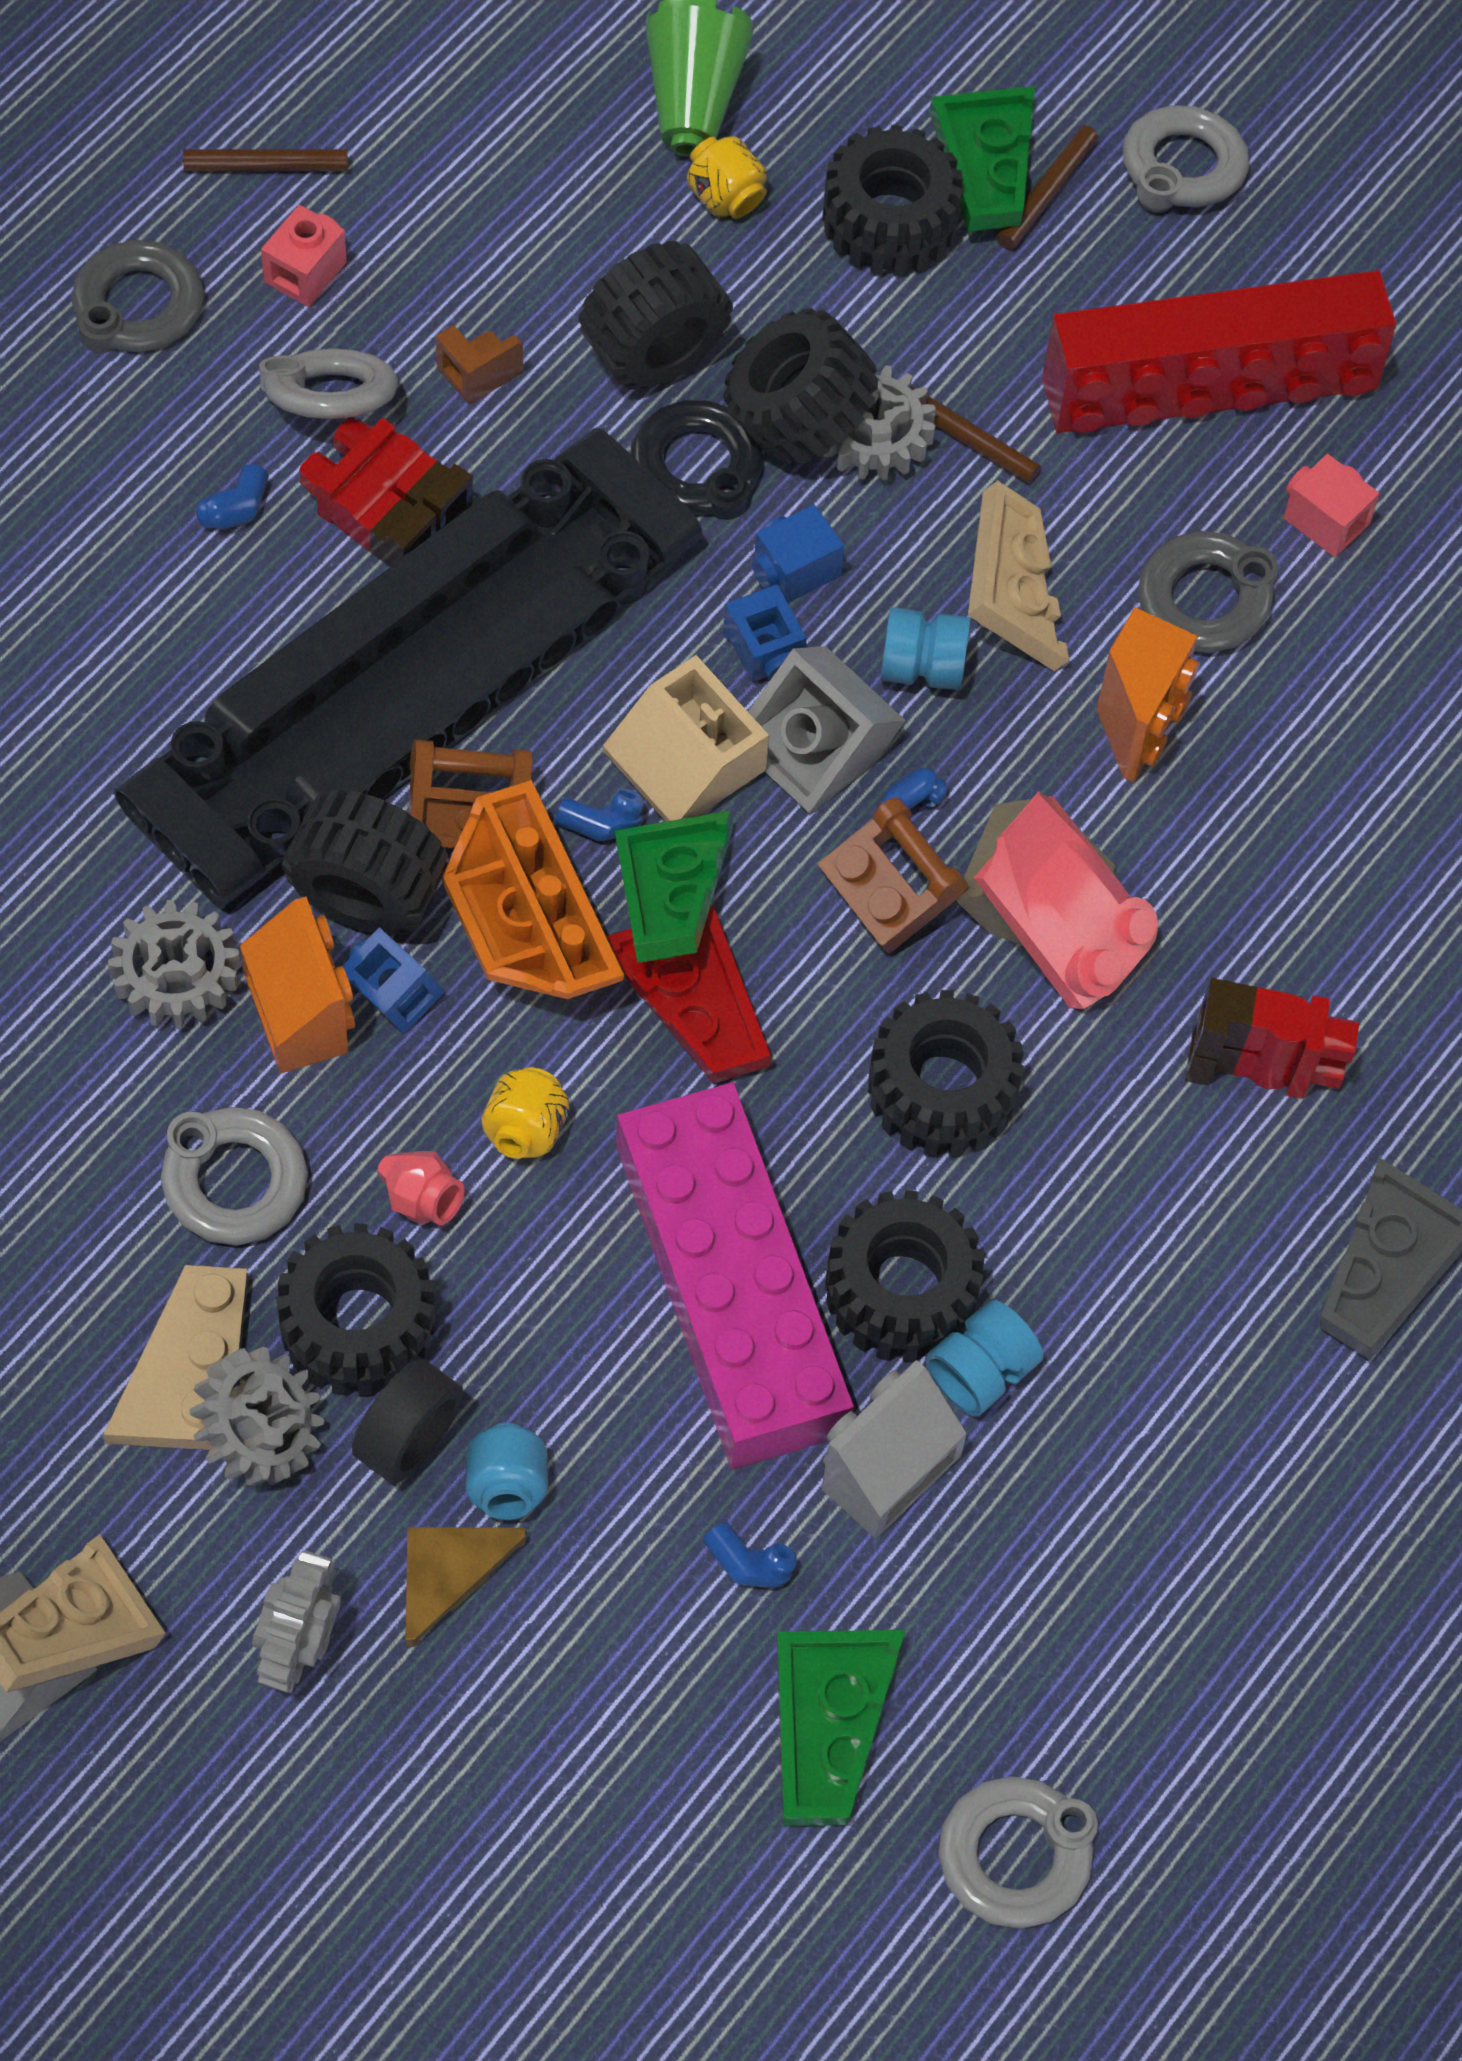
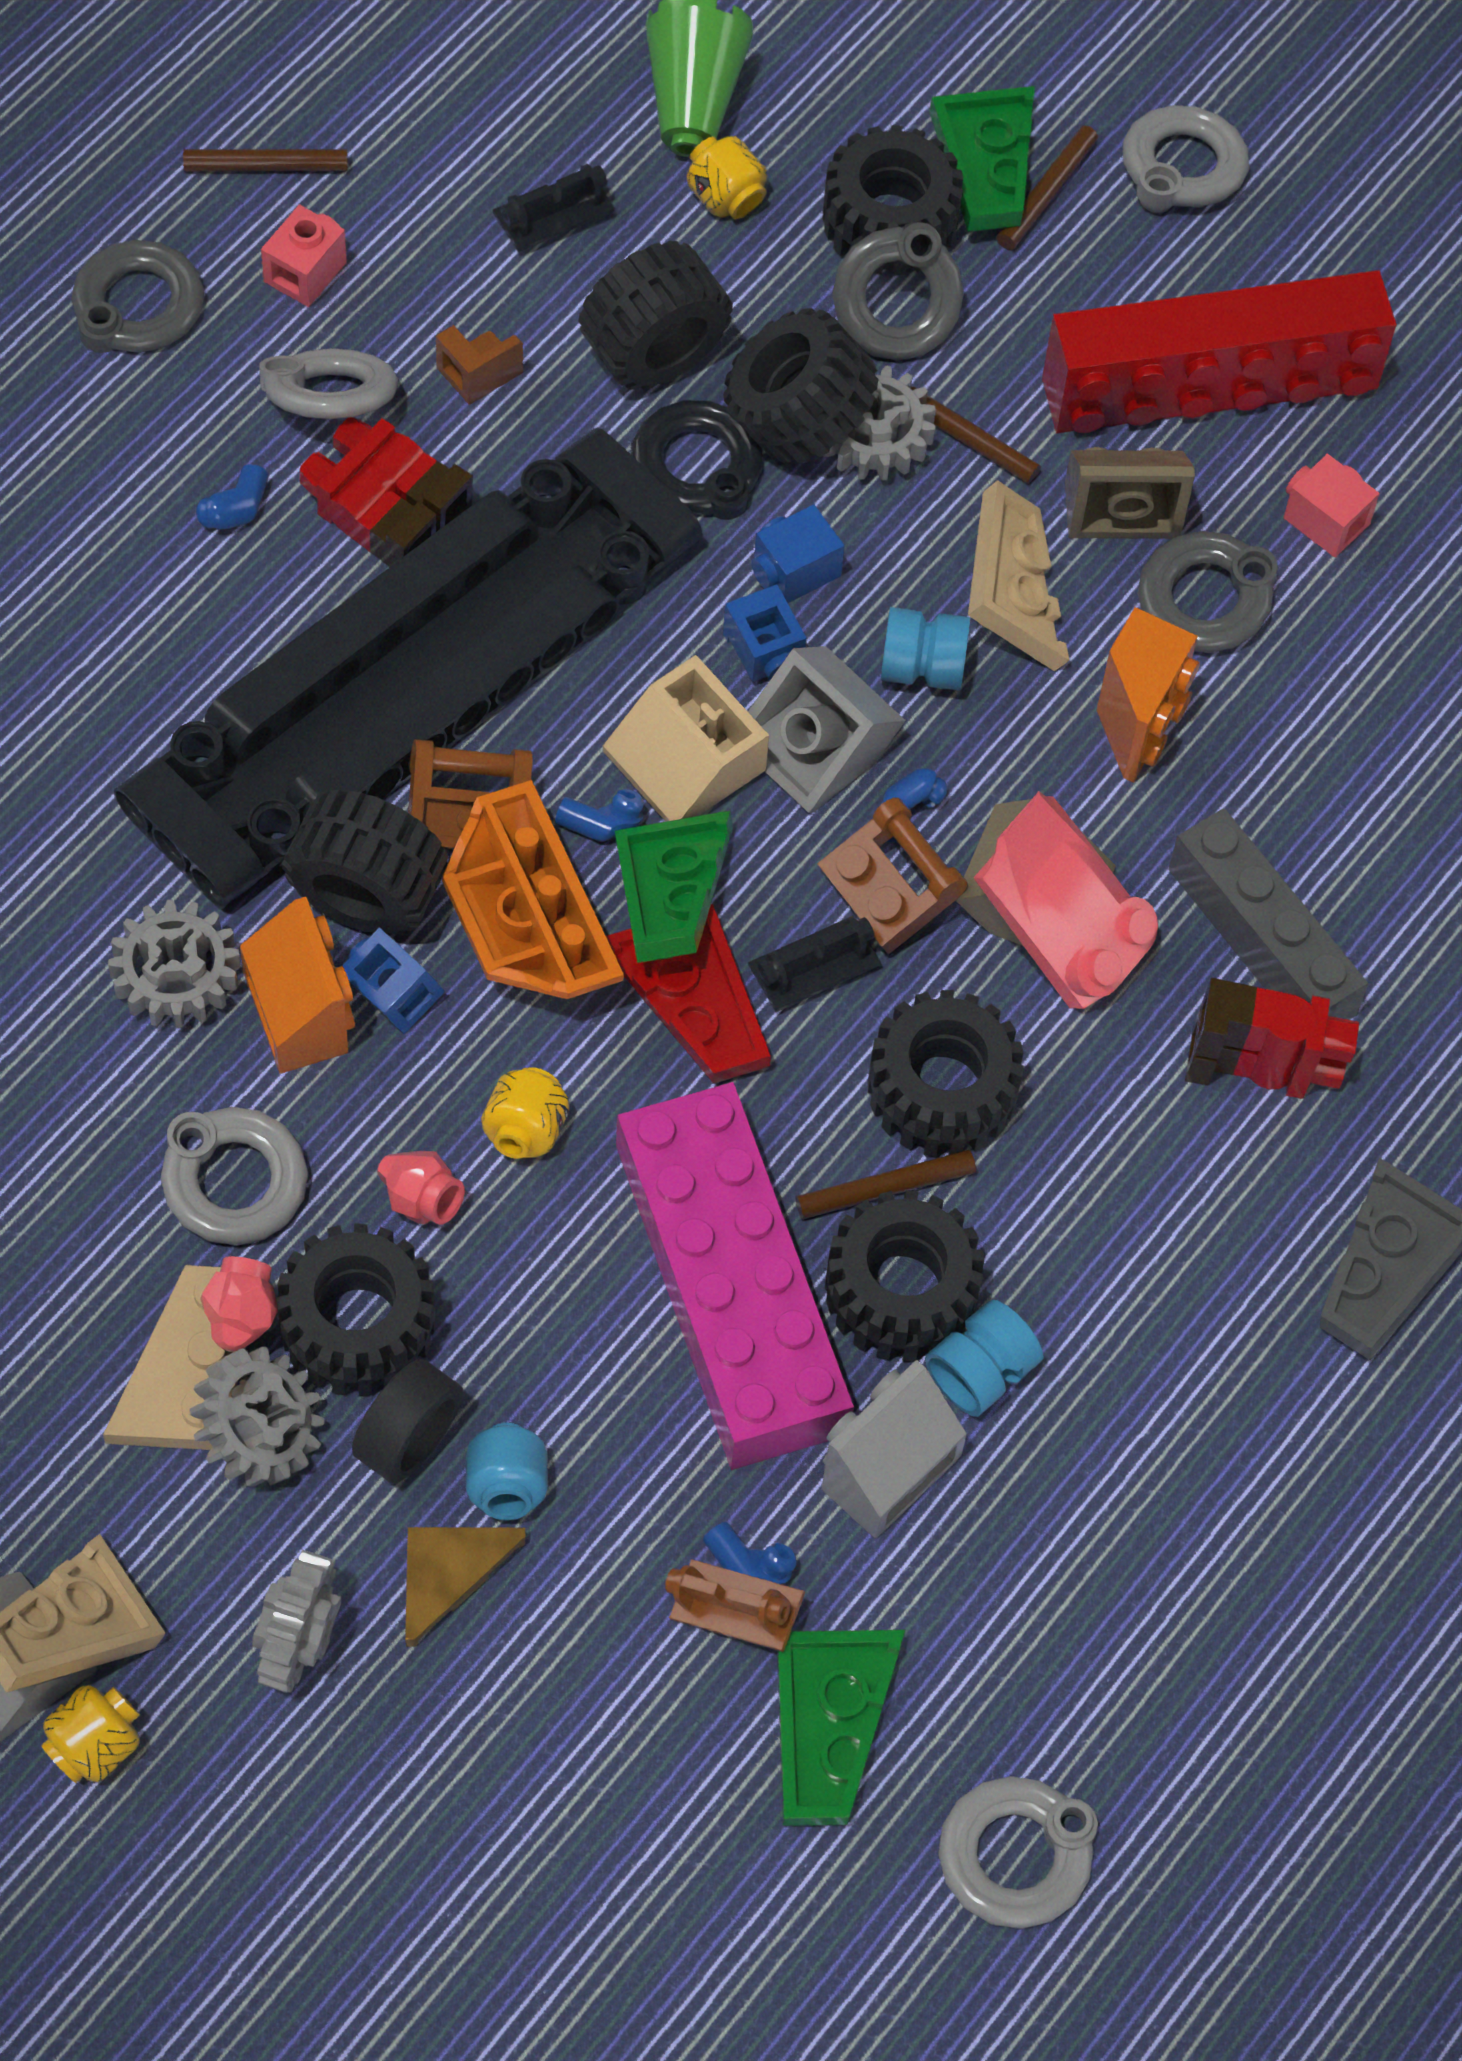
(91, 1733): none -> yellow head
(239, 1302): none -> coral rock
(555, 208): none -> black hinge
(733, 1604): none -> dark orange hinge
(816, 962): none -> black hinge
(896, 1180): none -> reddish brown bar
(944, 284): none -> dark grey piece
(1127, 493): none -> dark tan slope
(1263, 916): none -> dark grey brick

